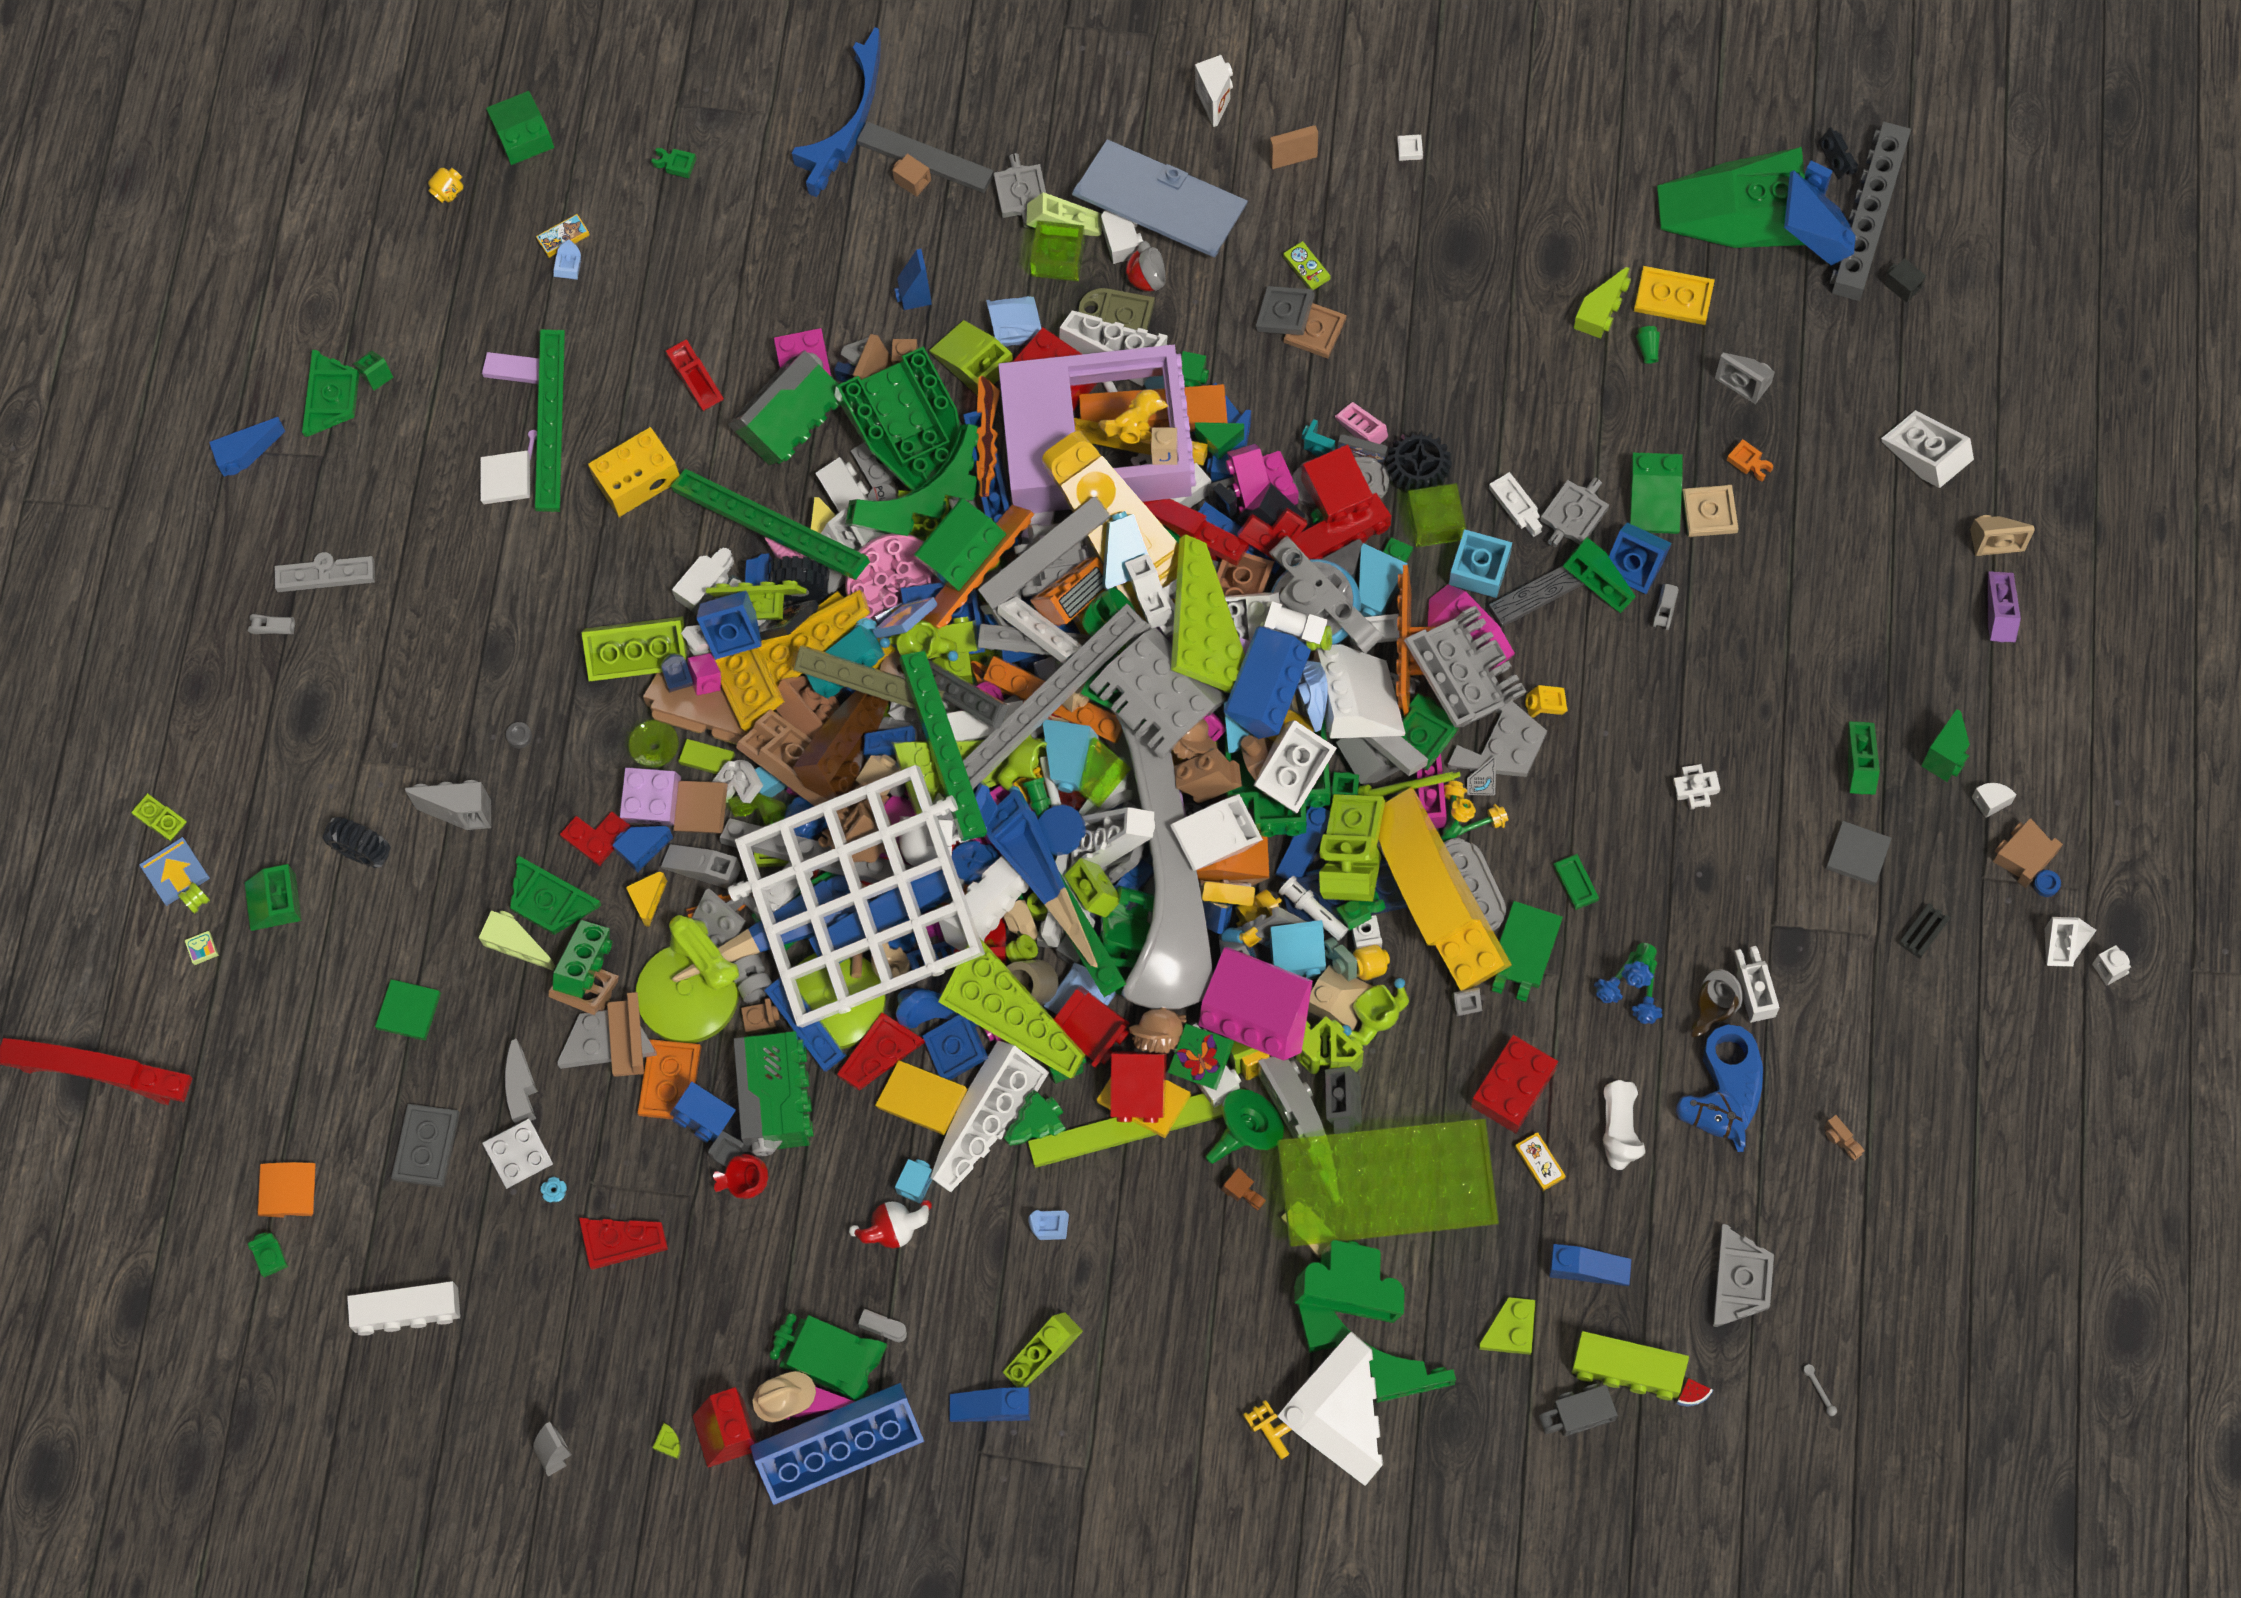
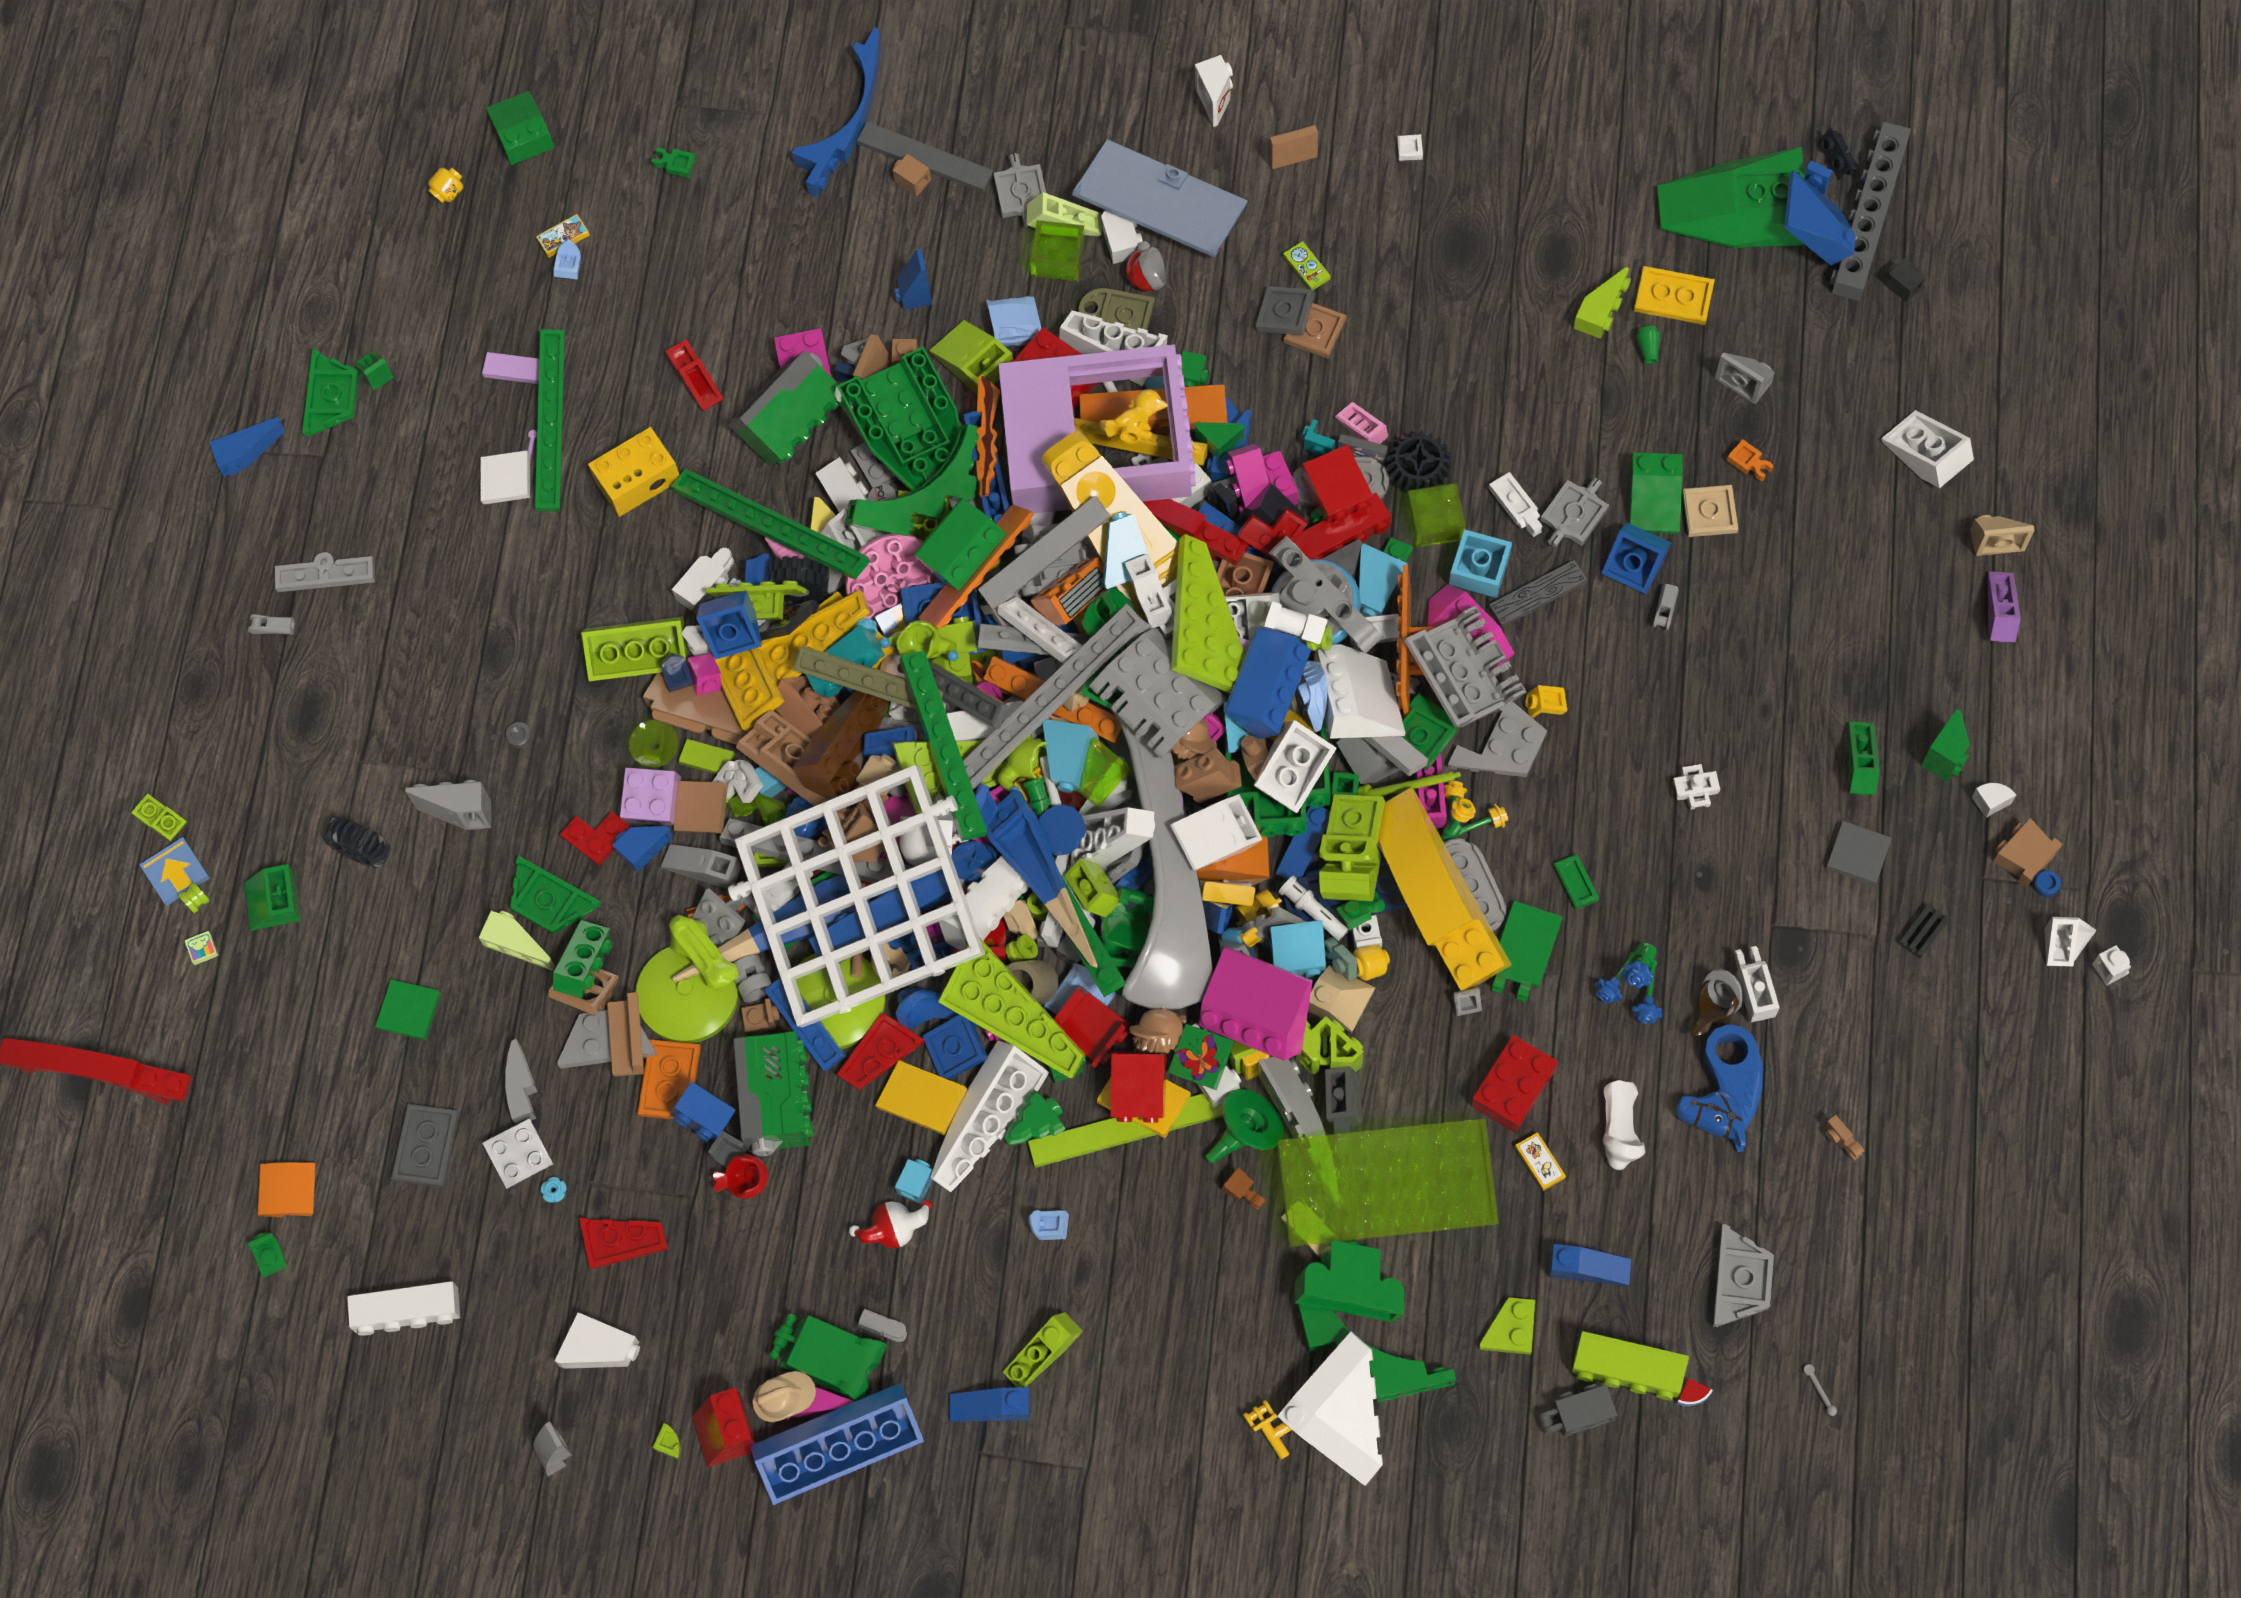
(596, 1345): none -> white slope
(647, 895): yellow slope -> none
(905, 617): medium blue tile -> none
(1164, 446): tan brick -> none
(1377, 1011): lime piece -> none
(1483, 780): light grey sticker -> none
(1599, 573): green slope -> none

